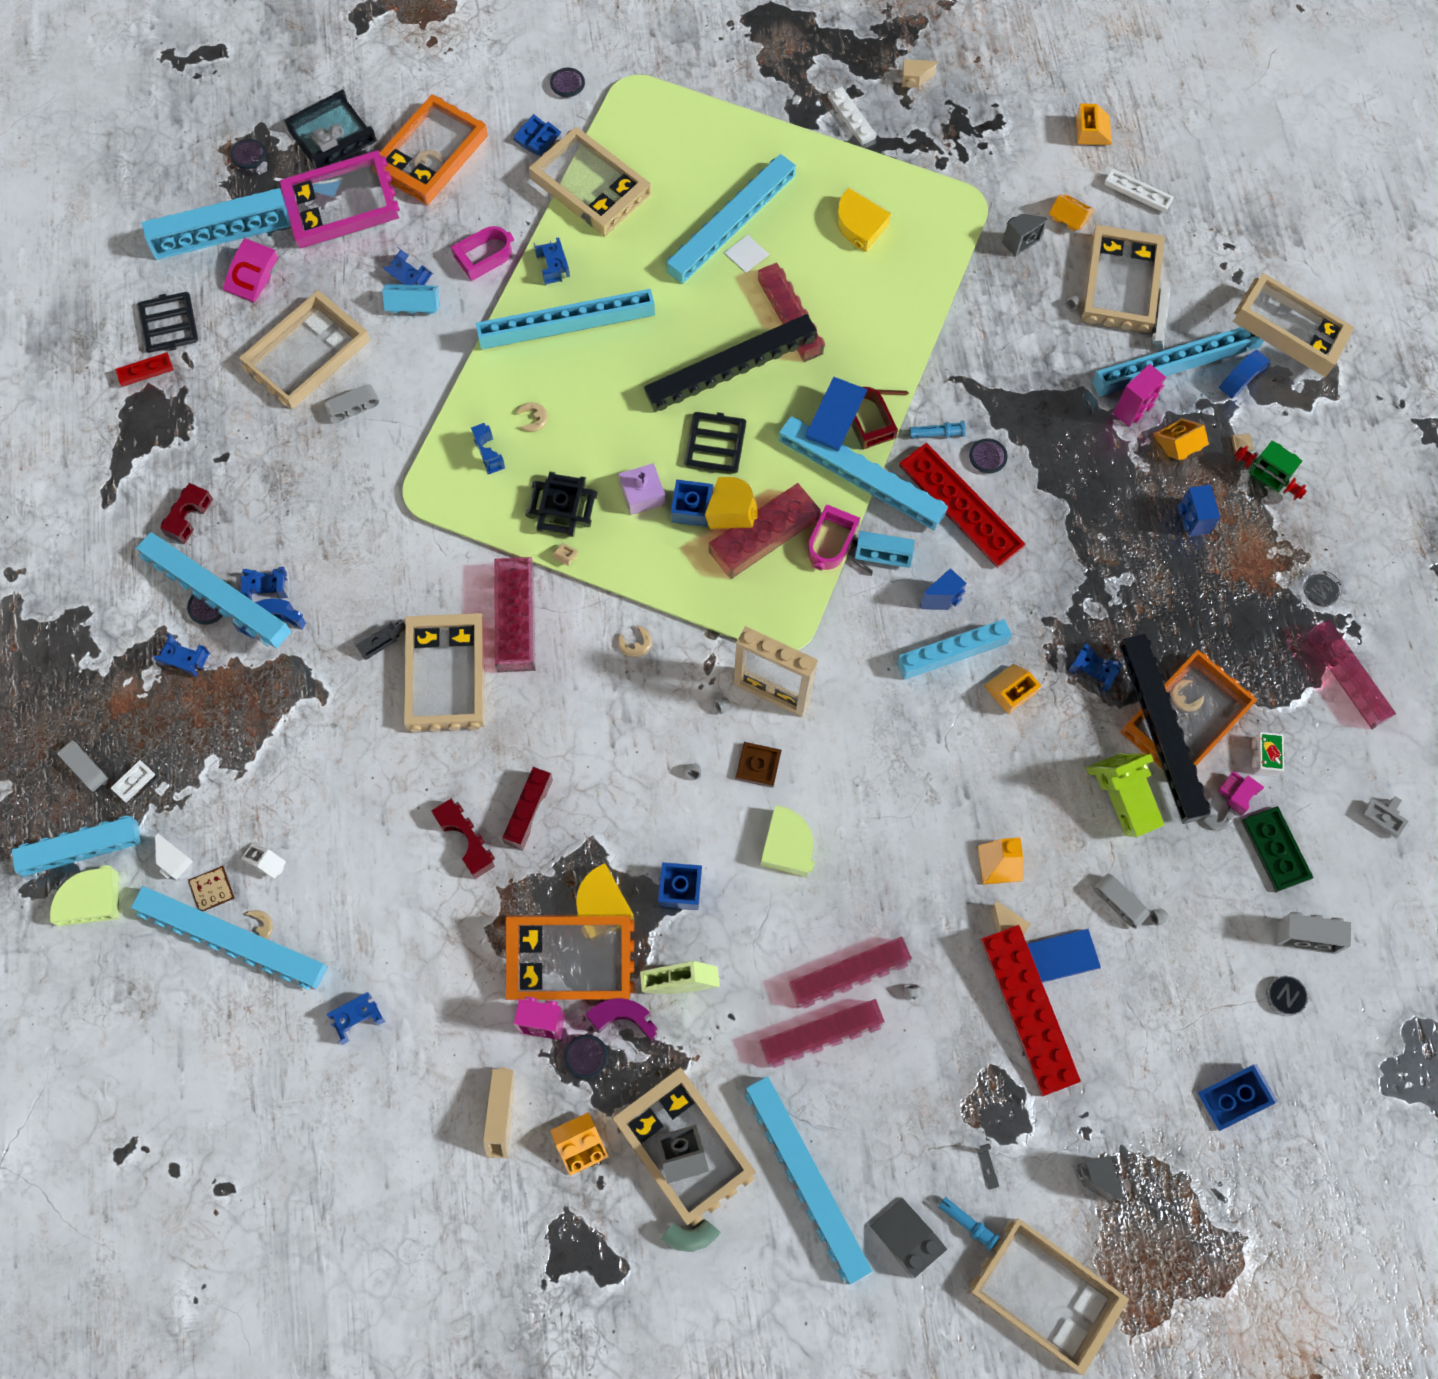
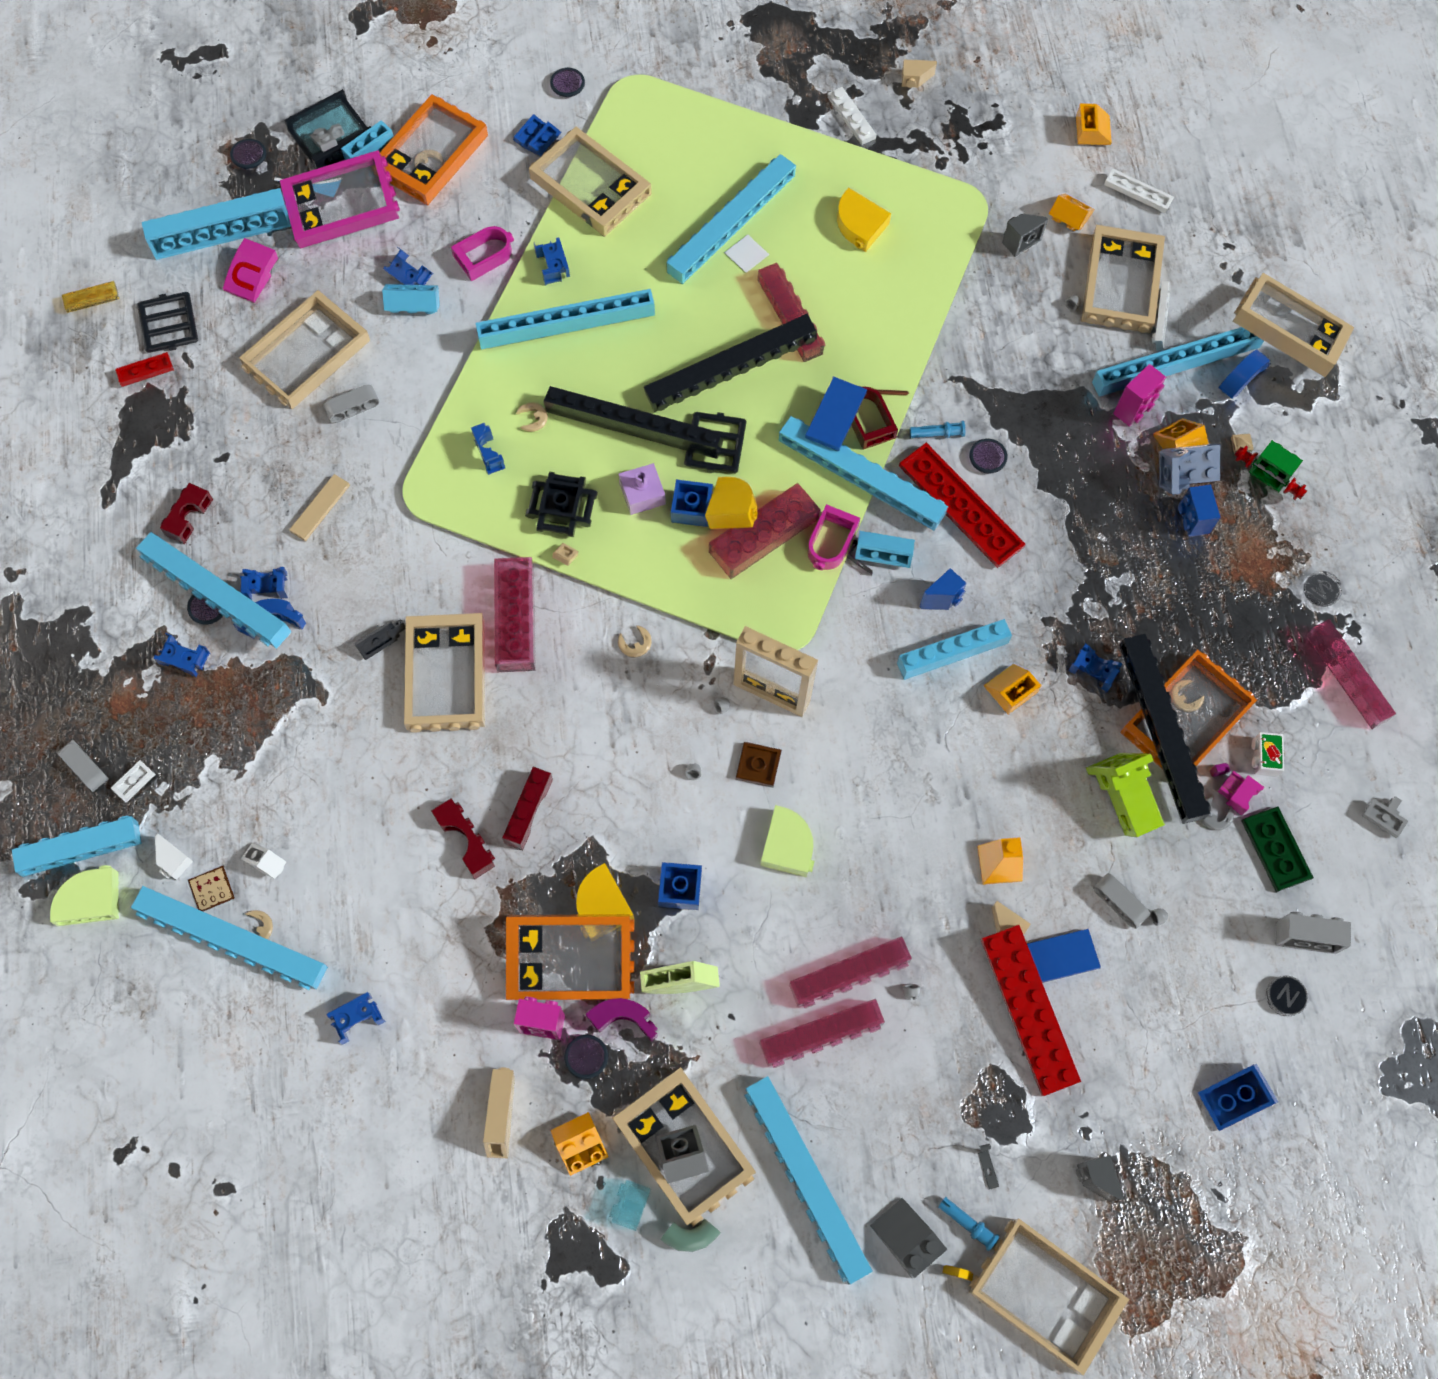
(90, 296): none -> clear yellow plate
(319, 507): none -> tan tile
(371, 140): none -> medium azure brick
(630, 1205): none -> clear light blue brick
(633, 422): none -> black brick
(957, 1272): none -> yellow tile
(1187, 466): none -> sand blue bracket
(1220, 769): none -> magenta tile

